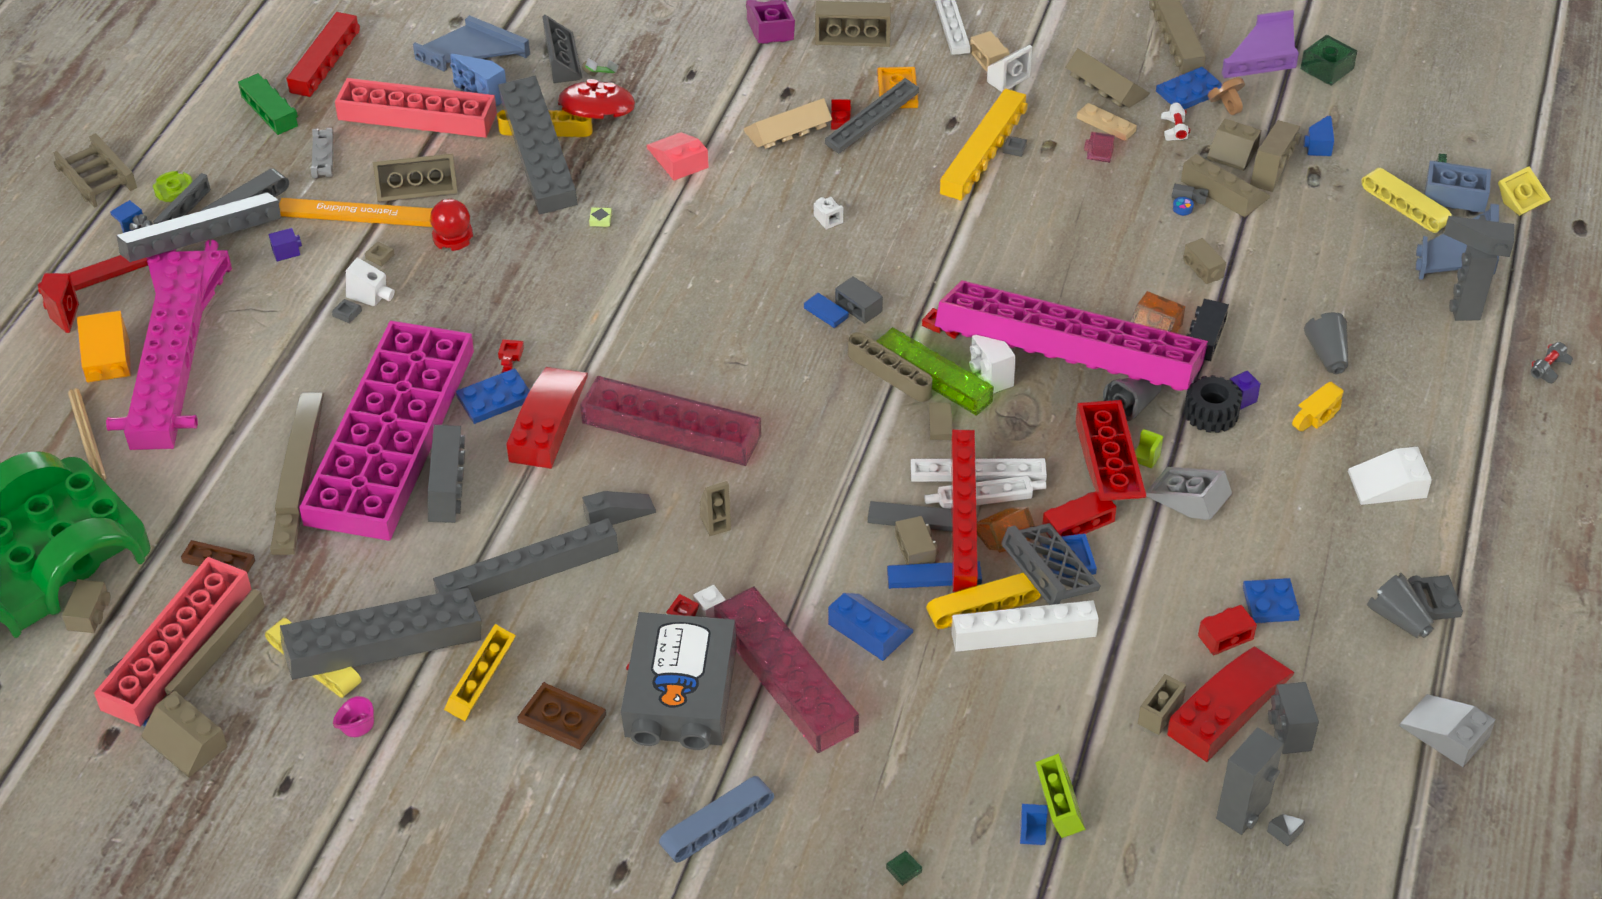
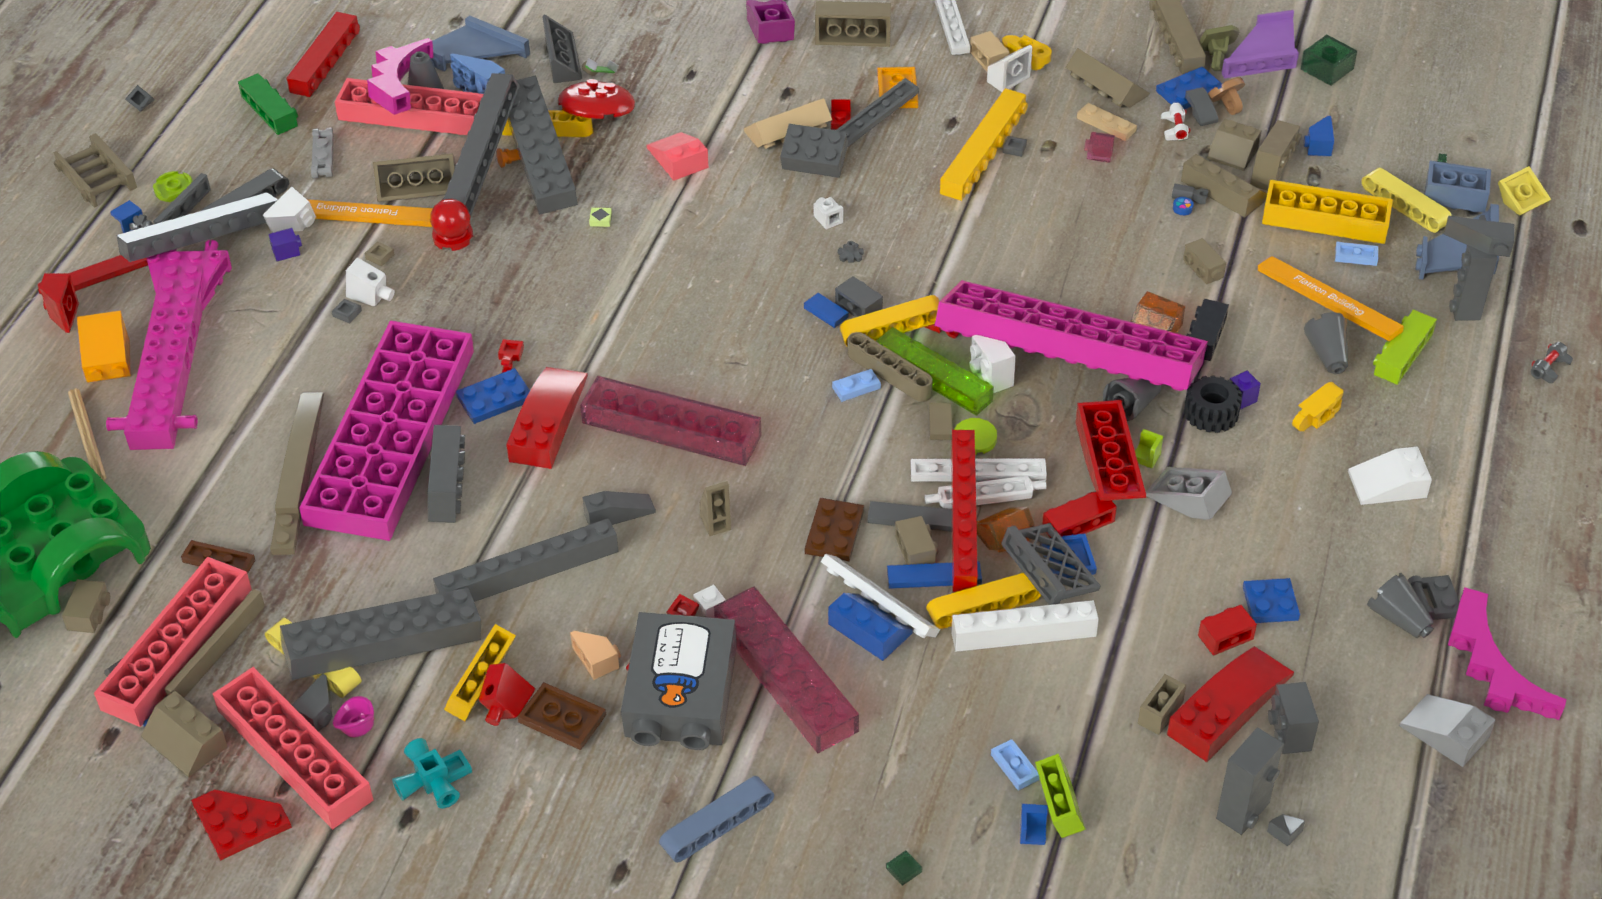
(139, 98): none -> dark grey slope
(238, 820): none -> red plate
(290, 212): none -> white slope
(293, 747): none -> coral brick
(316, 703): none -> dark grey slope
(388, 72): none -> dark pink arch
(423, 72): none -> dark grey cone
(432, 773): none -> teal brick
(483, 139): none -> dark grey brick
(504, 693): none -> red torso
(507, 156): none -> orange pin
(595, 653): none -> light nougat slope
(814, 150): none -> dark grey brick
(834, 529): none -> reddish brown plate
(850, 252): none -> dark grey plant
(856, 385): none -> light blue plate
(886, 601): none -> white plate
(902, 317): none -> yellow beam
(984, 433): none -> lime tile
(1015, 764): none -> light blue plate
(1040, 52): none -> yellow piece
(1202, 106): none -> dark grey slope
(1217, 41): none -> olive piece
(1327, 211): none -> yellow brick
(1331, 298): none -> light orange tile
(1356, 253): none -> light blue plate
(1404, 349): none -> lime brick
(1487, 664): none -> dark pink arch

